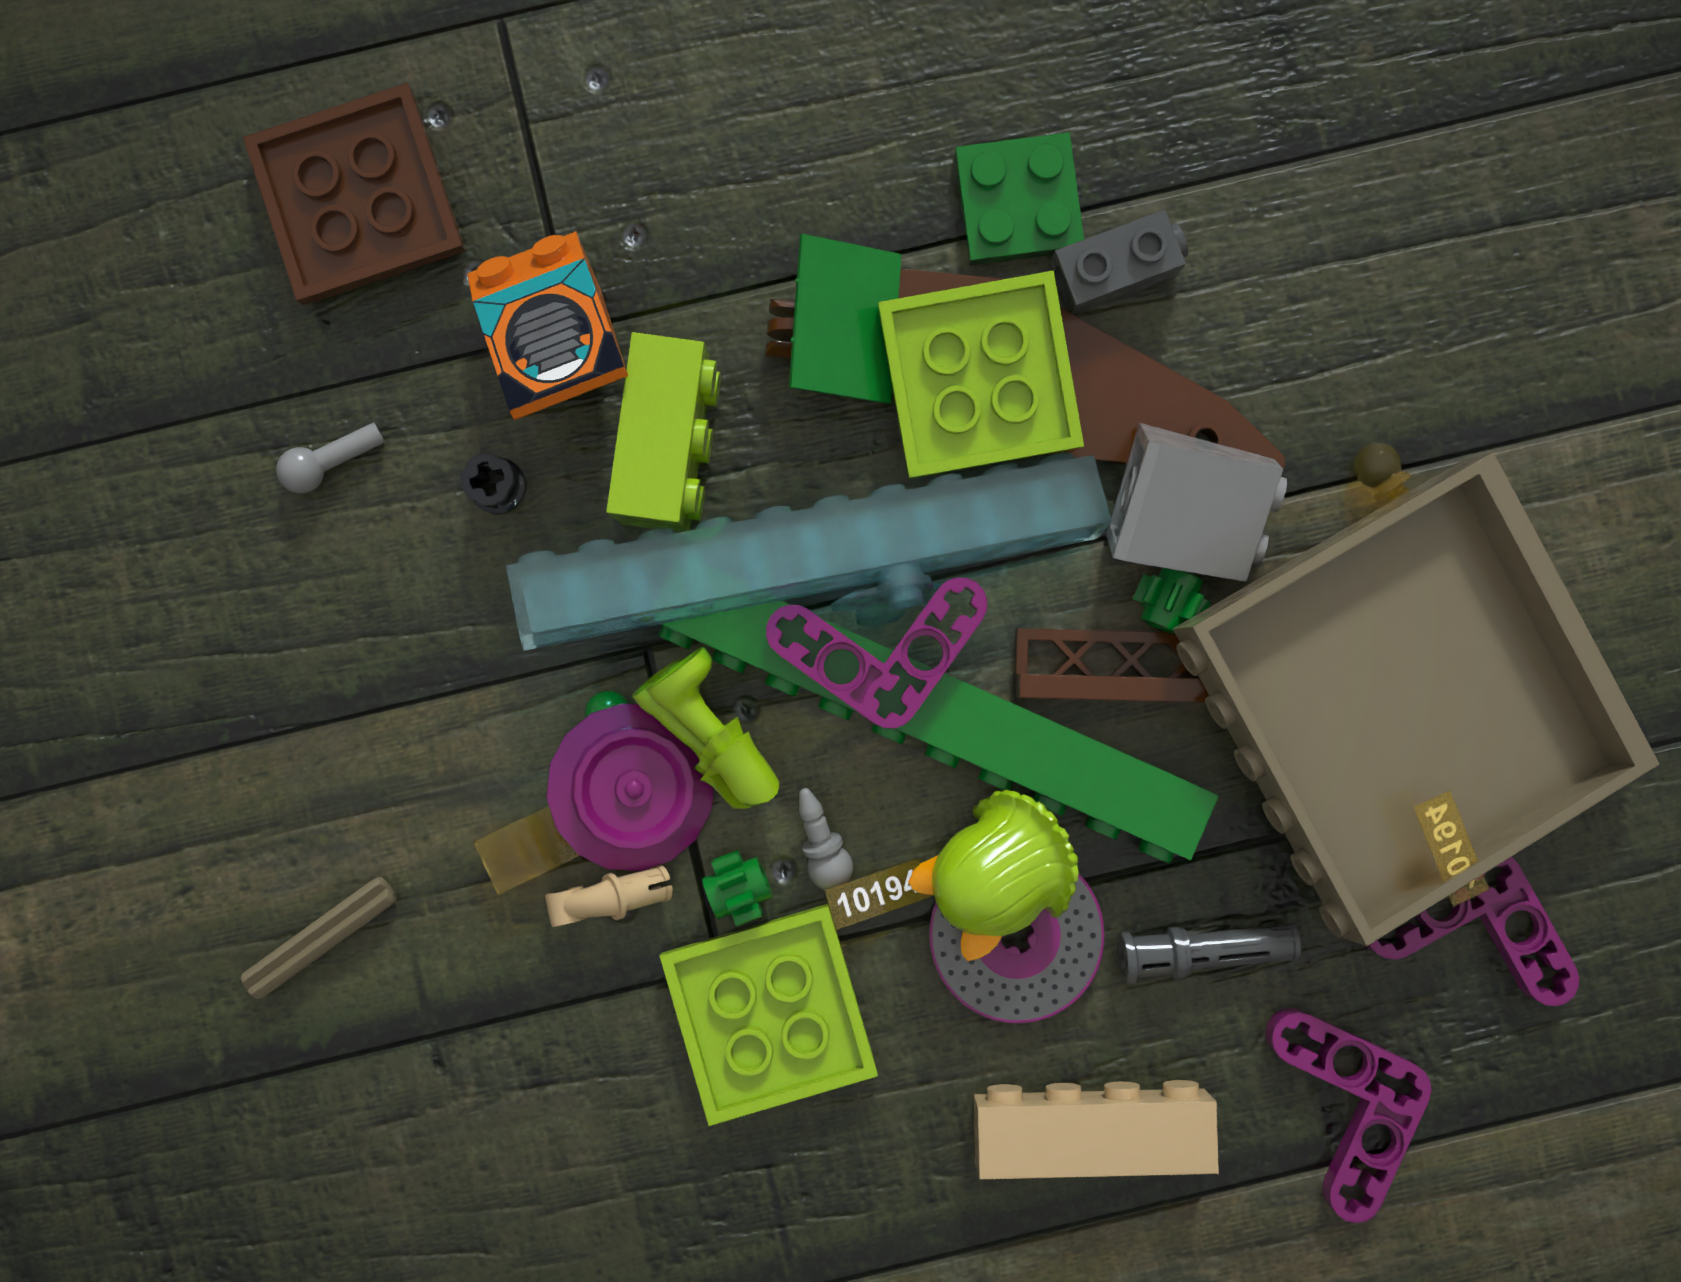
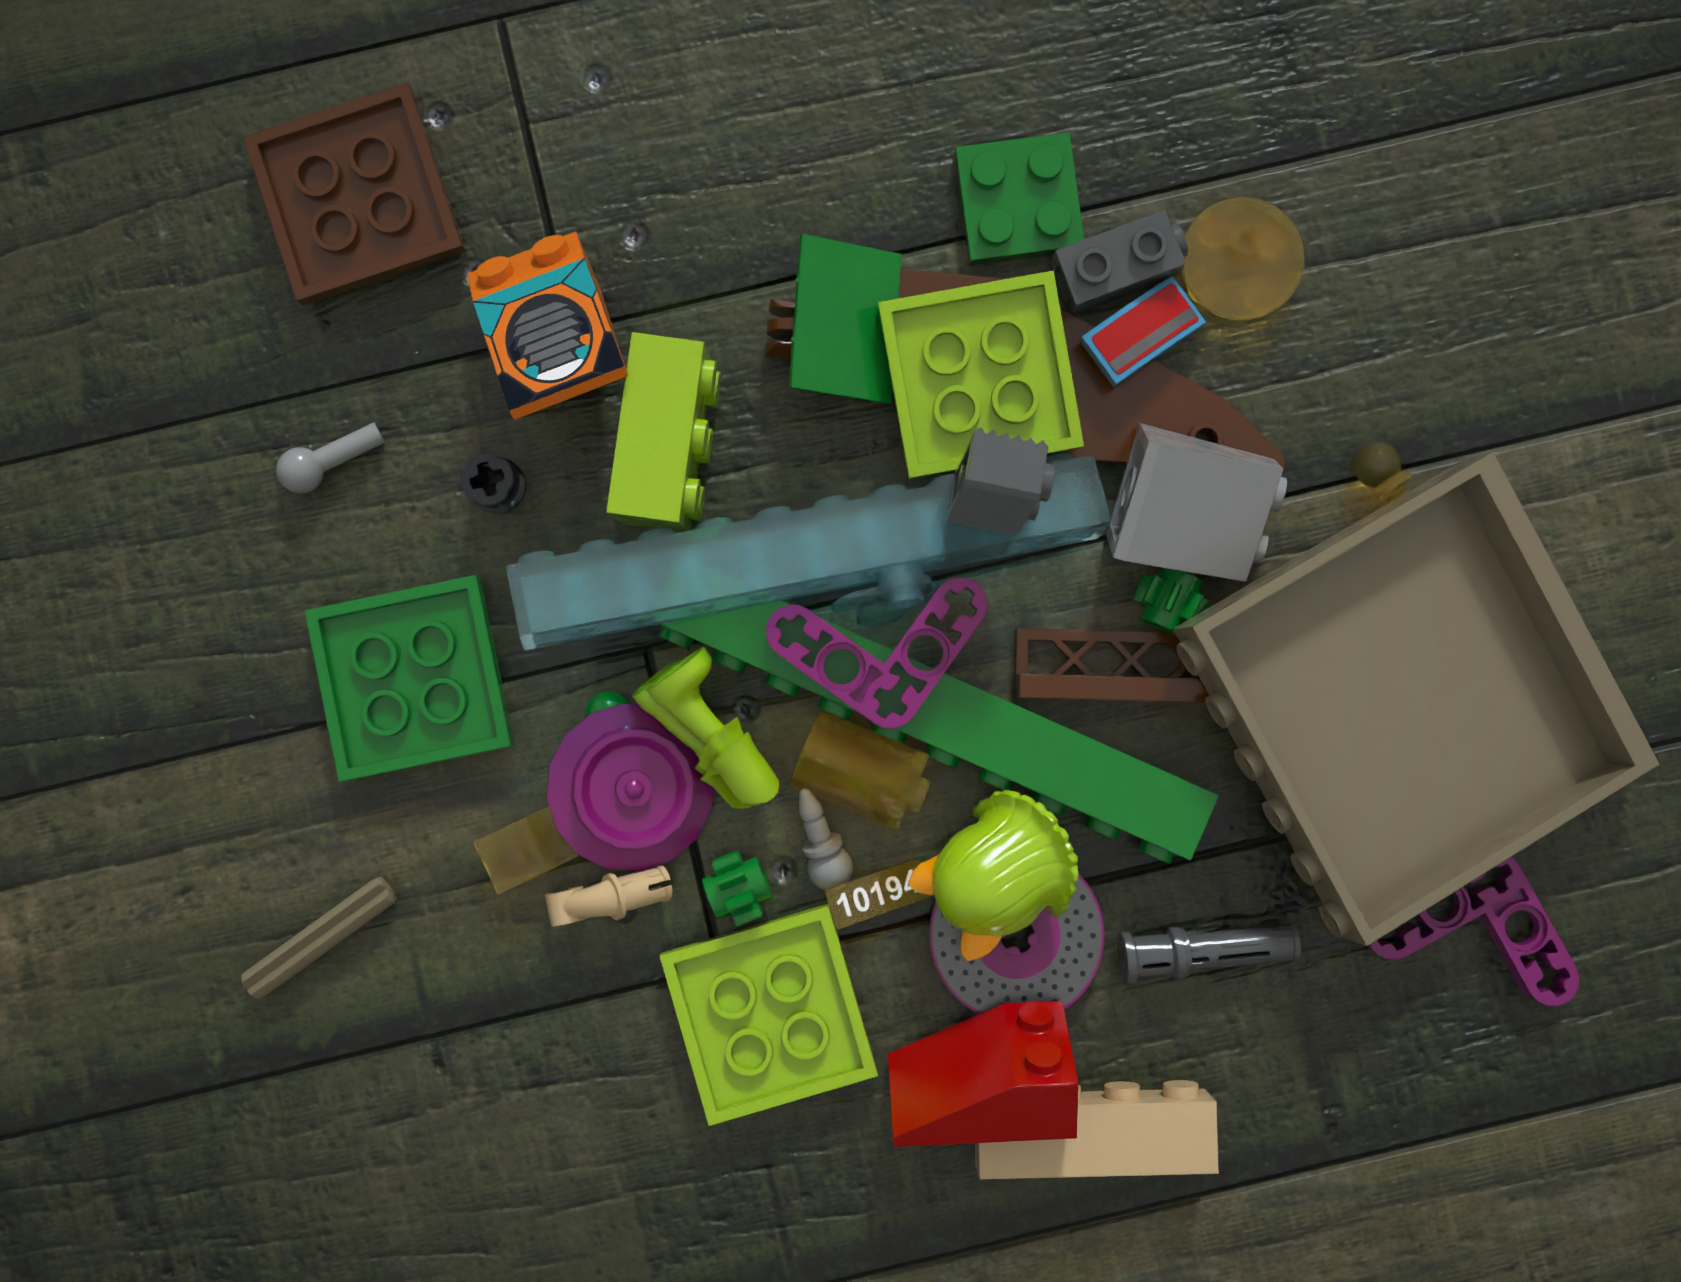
(409, 678): none -> green plate
(861, 771): none -> clear yellow brick
(987, 1080): none -> red slope
(1000, 483): none -> dark grey brick
(1142, 331): none -> slope
(1242, 258): none -> clear yellow piece
(1374, 1107): magenta beam -> none
(1449, 843): clear yellow sticker -> none

